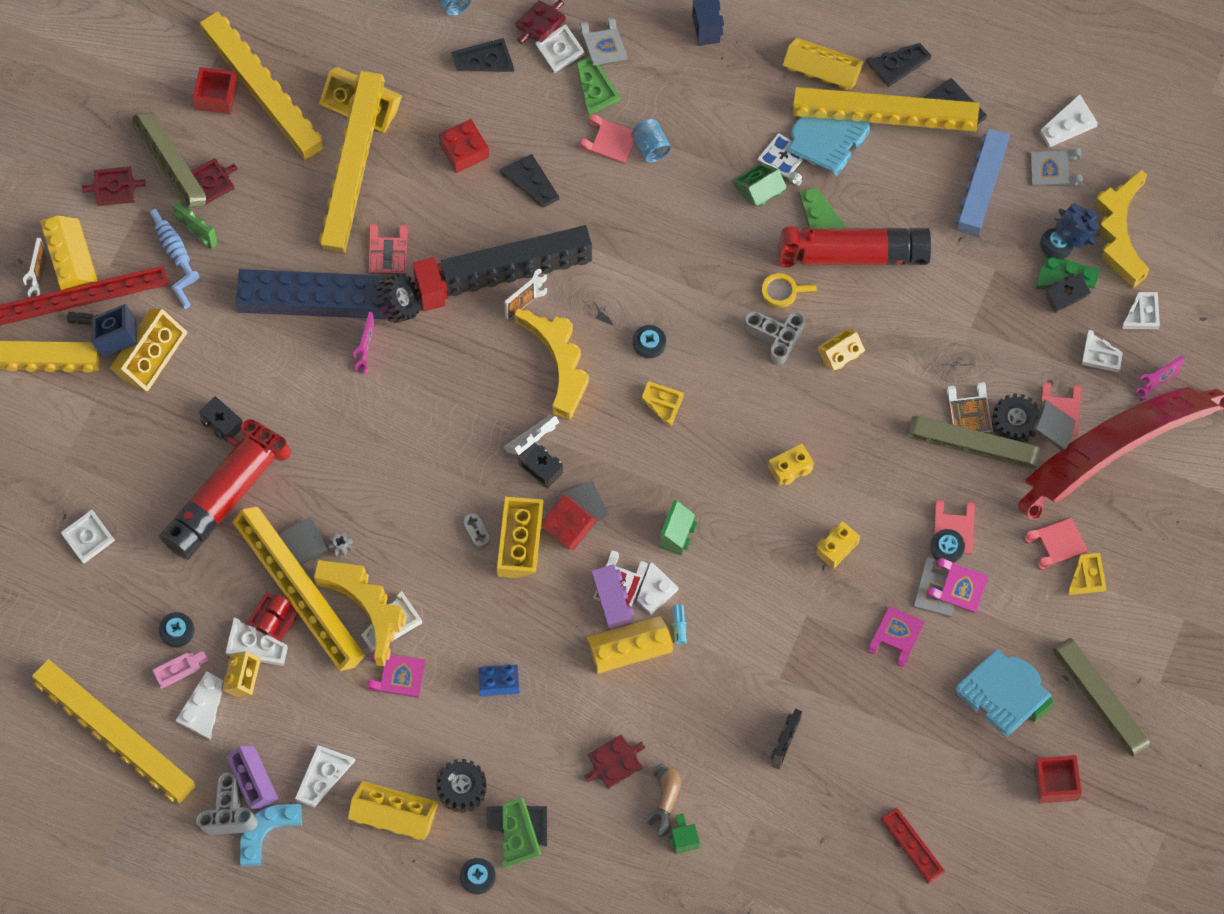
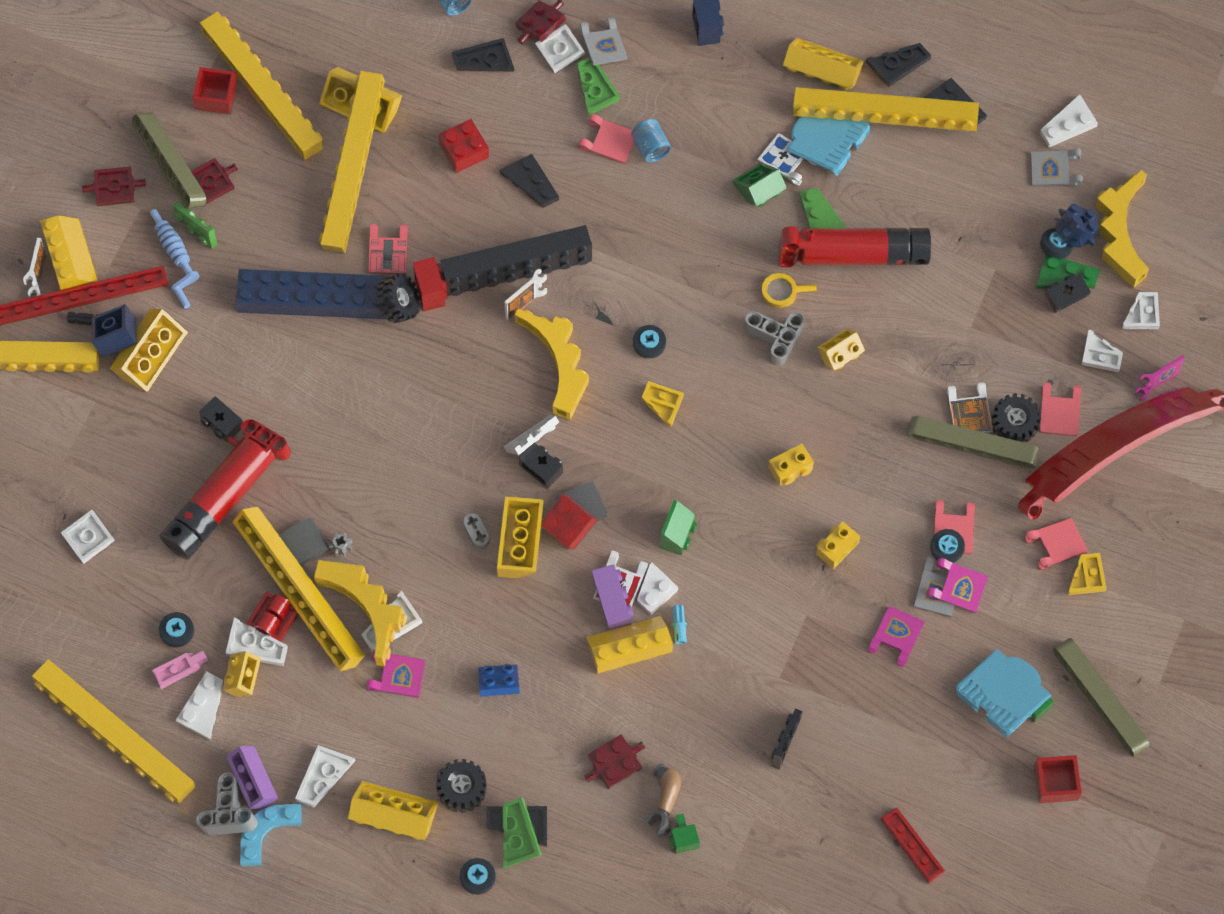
(365, 343): dark pink flag -> none
(983, 182): medium blue brick -> none
(1054, 425): dark grey slope -> none

